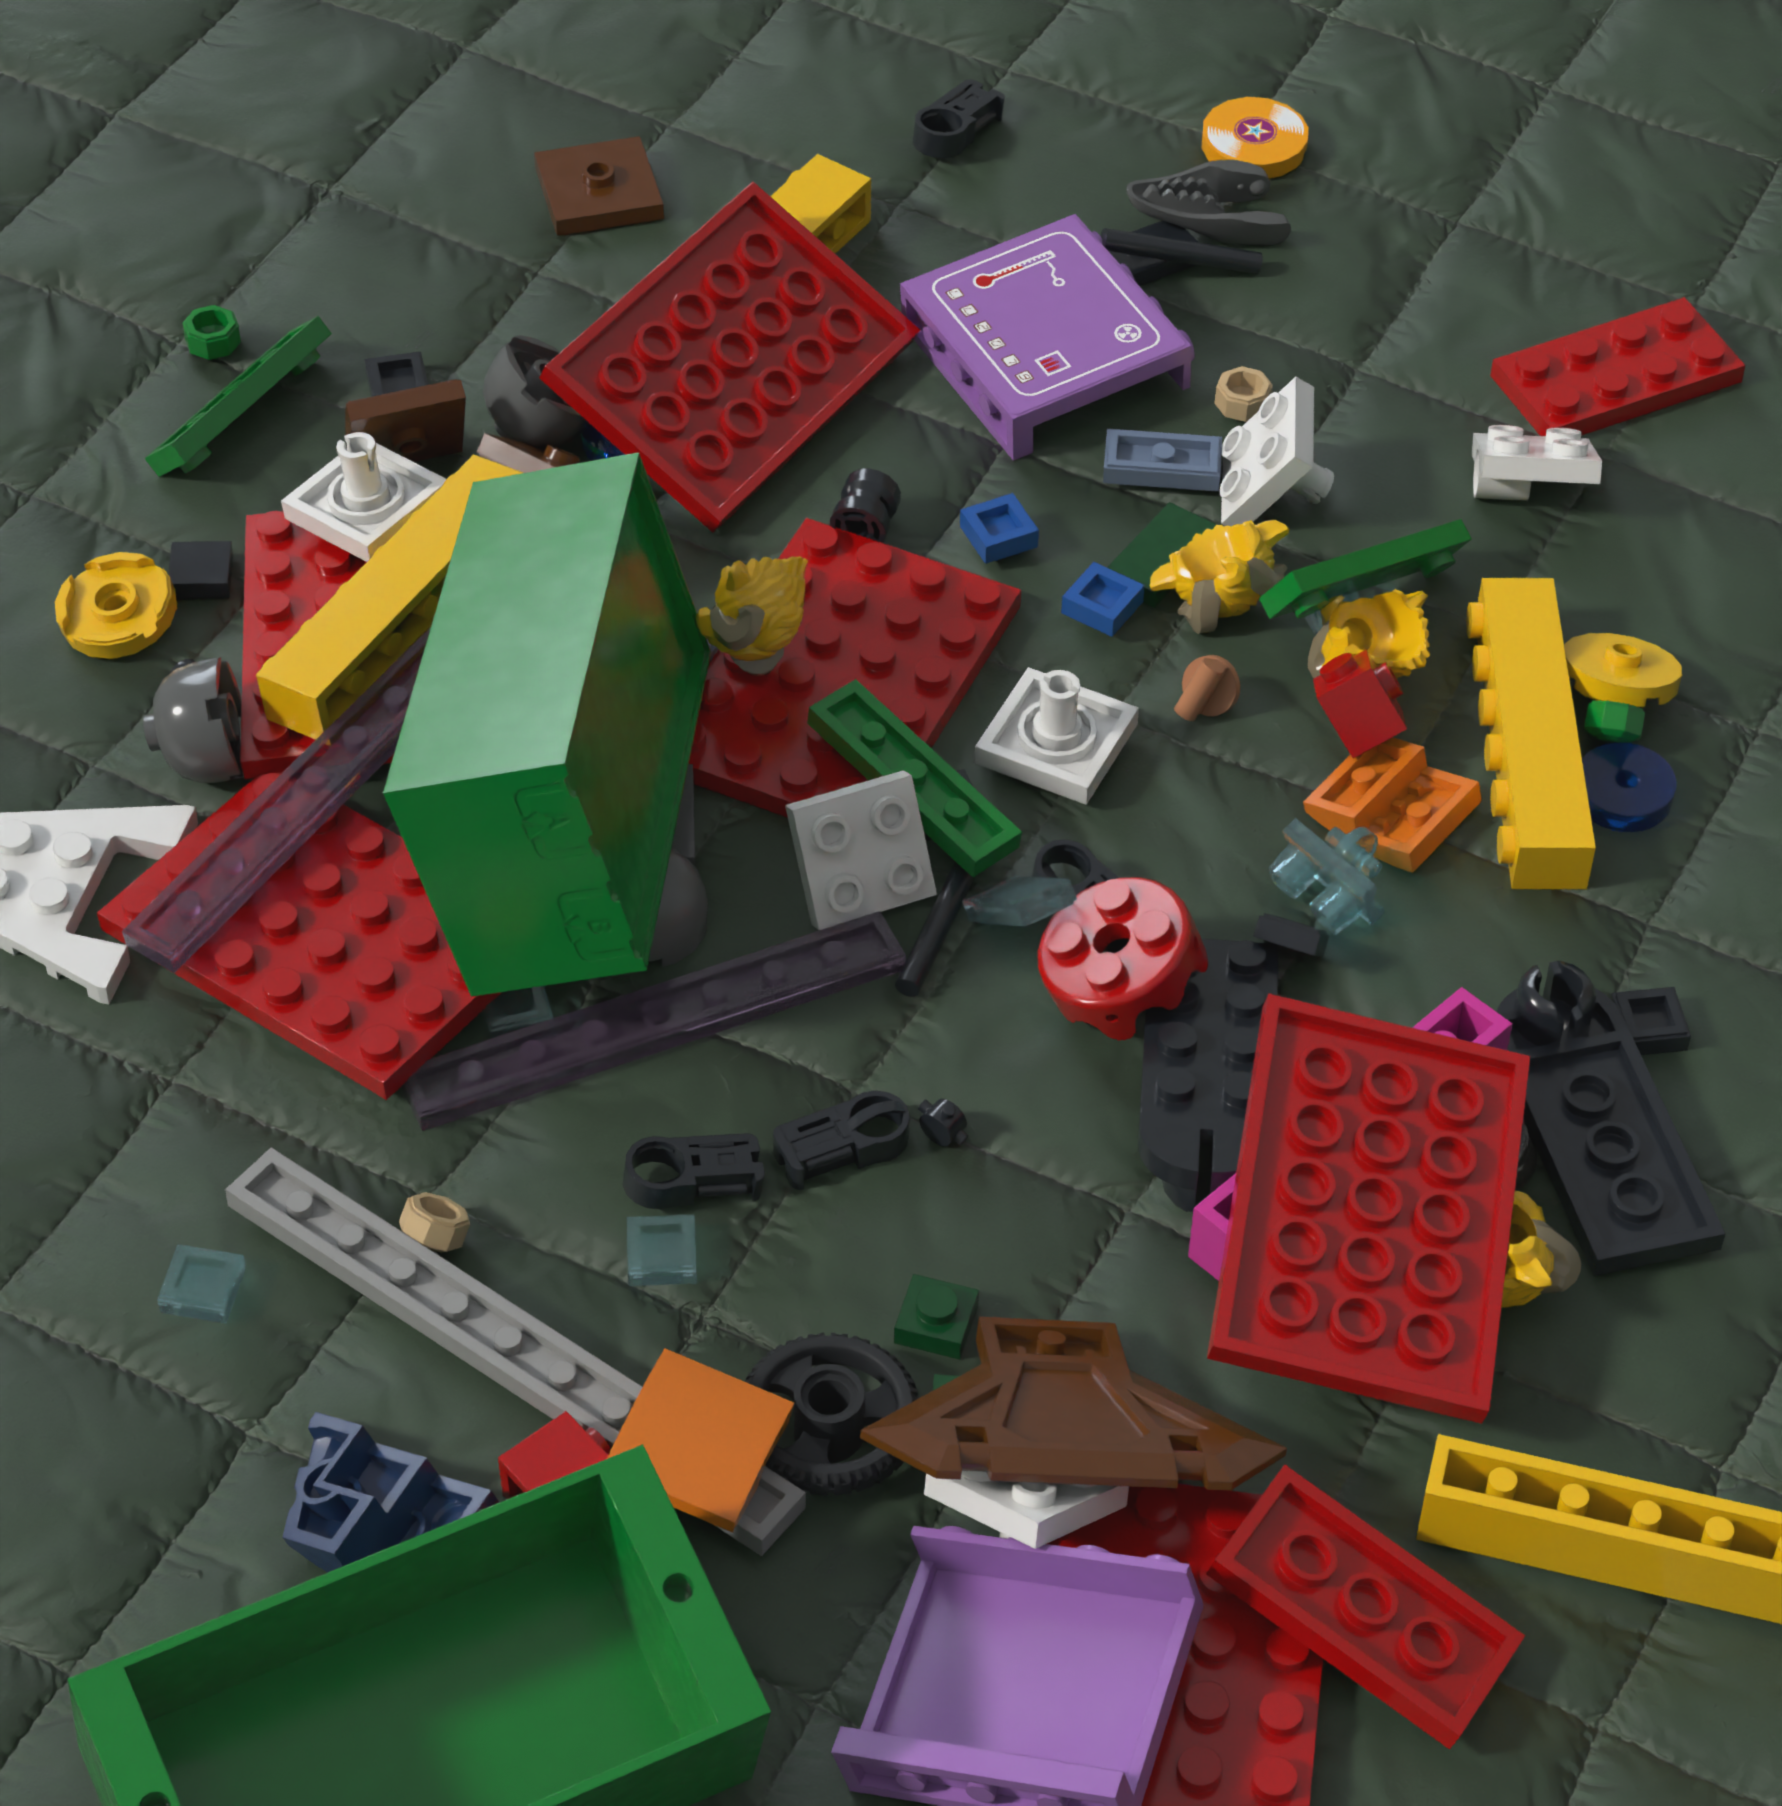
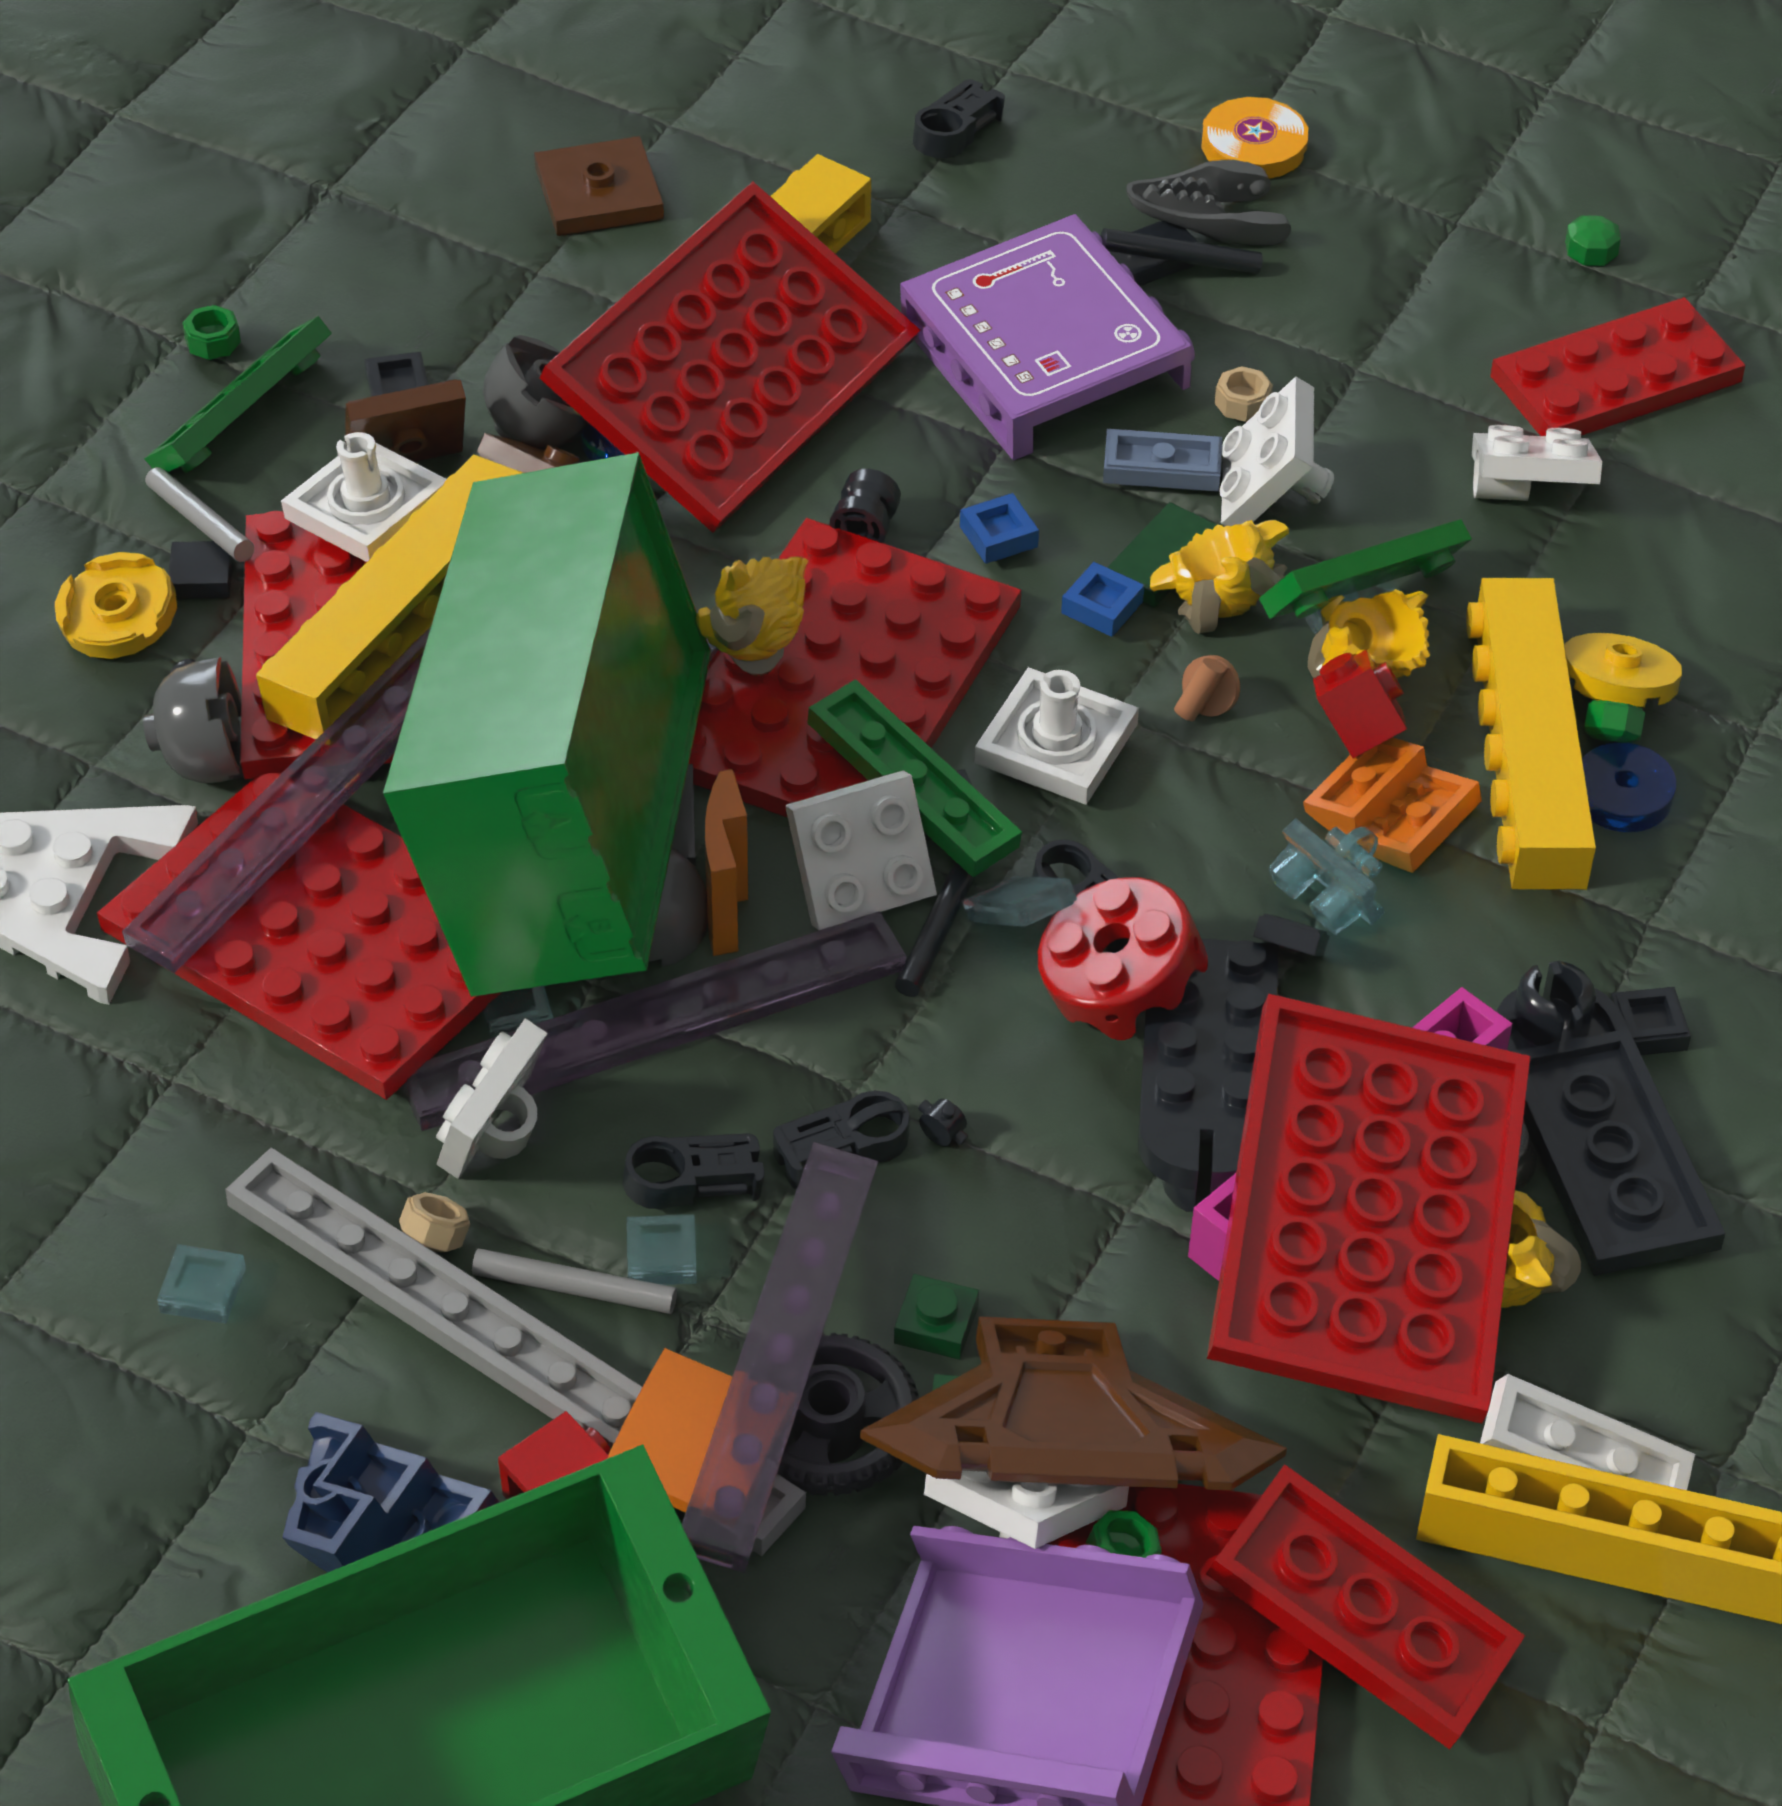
(200, 514): none -> light grey bar
(498, 1087): none -> white plate
(574, 1281): none -> light grey bar
(725, 862): none -> orange slope
(777, 1358): none -> clear purple tile
(1125, 1534): none -> green tile
(1558, 1429): none -> white plate
(1592, 240): none -> green tile

